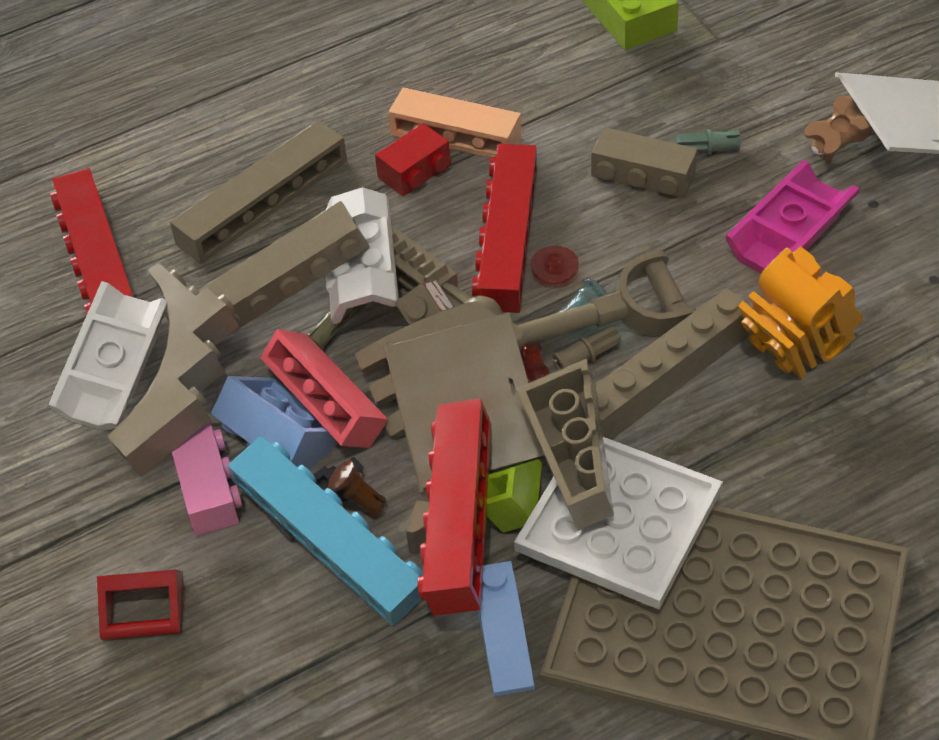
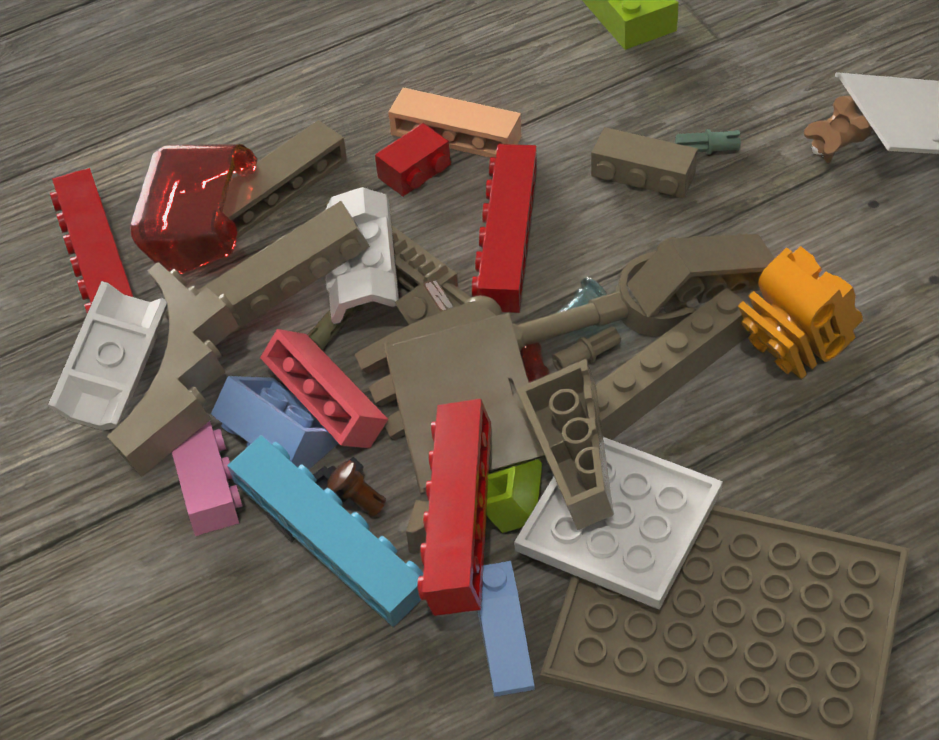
(111, 584): red tile -> none
(183, 203): none -> clear red windscreen
(554, 264): clear red piece -> none
(699, 270): none -> dark tan wedge
(788, 217): dark pink piece -> none

